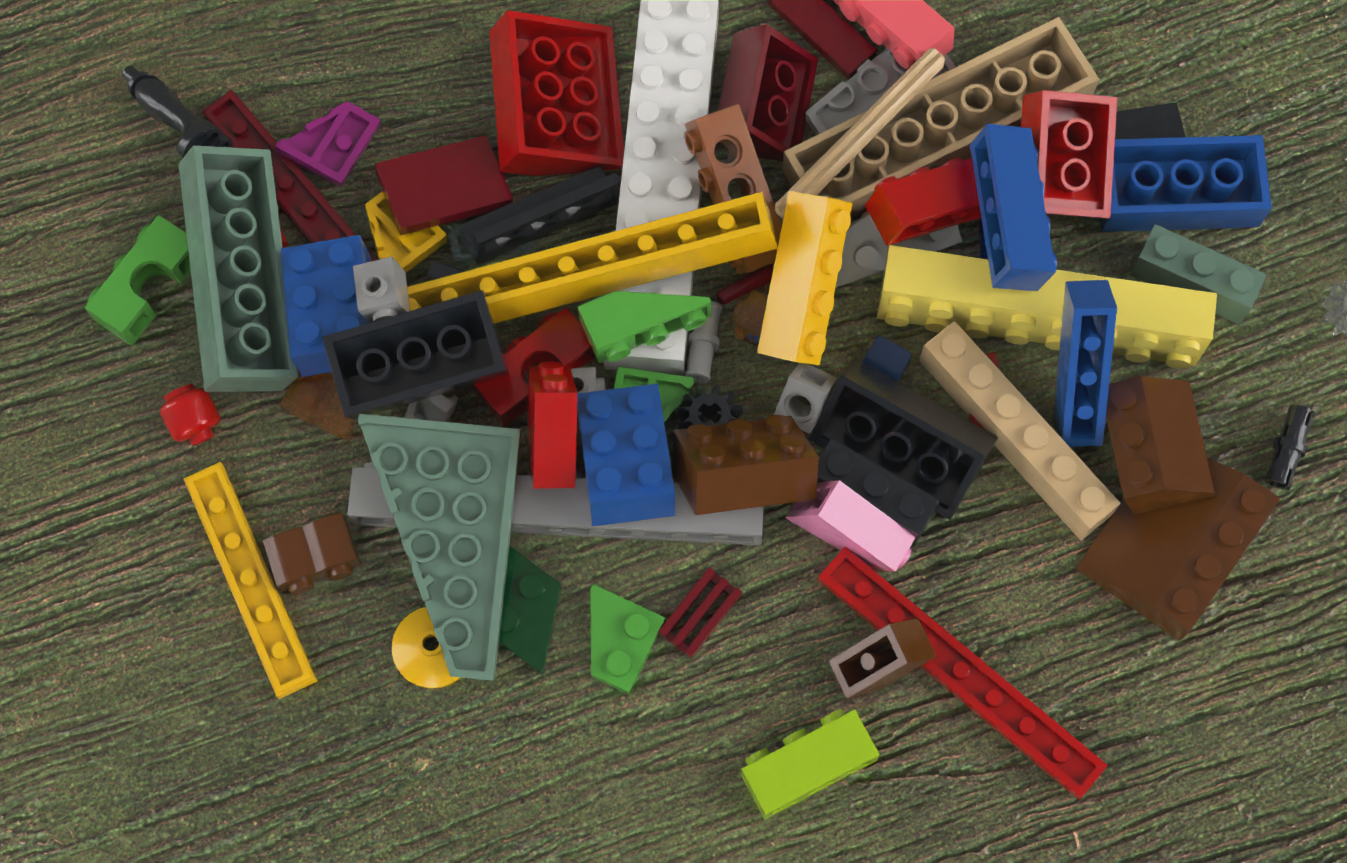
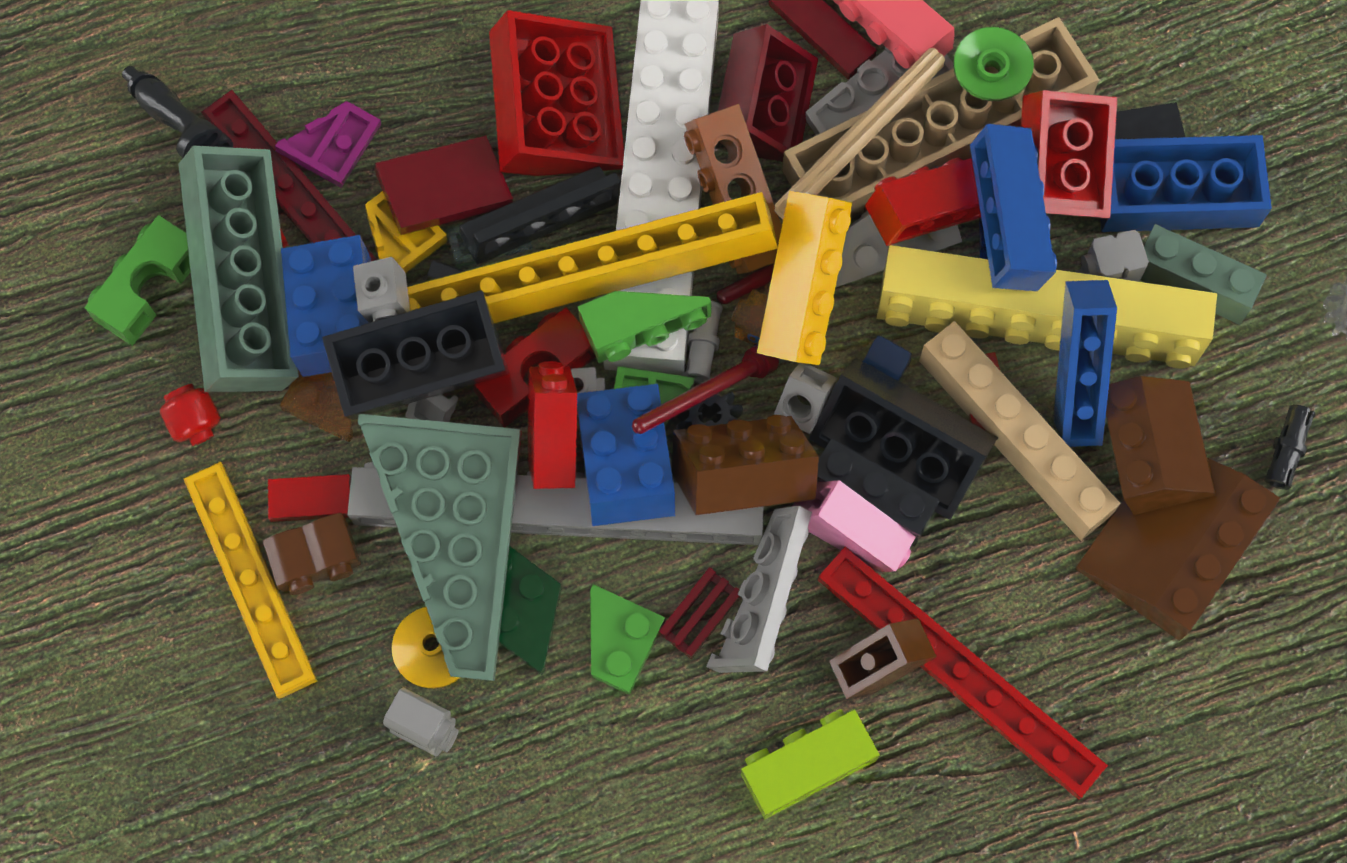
(308, 497): none -> red tile
(421, 722): none -> light grey brick
(752, 365): none -> dark red piece
(764, 595): none -> light grey wing
(996, 49): none -> bright green dish
(1116, 257): none -> light grey brick

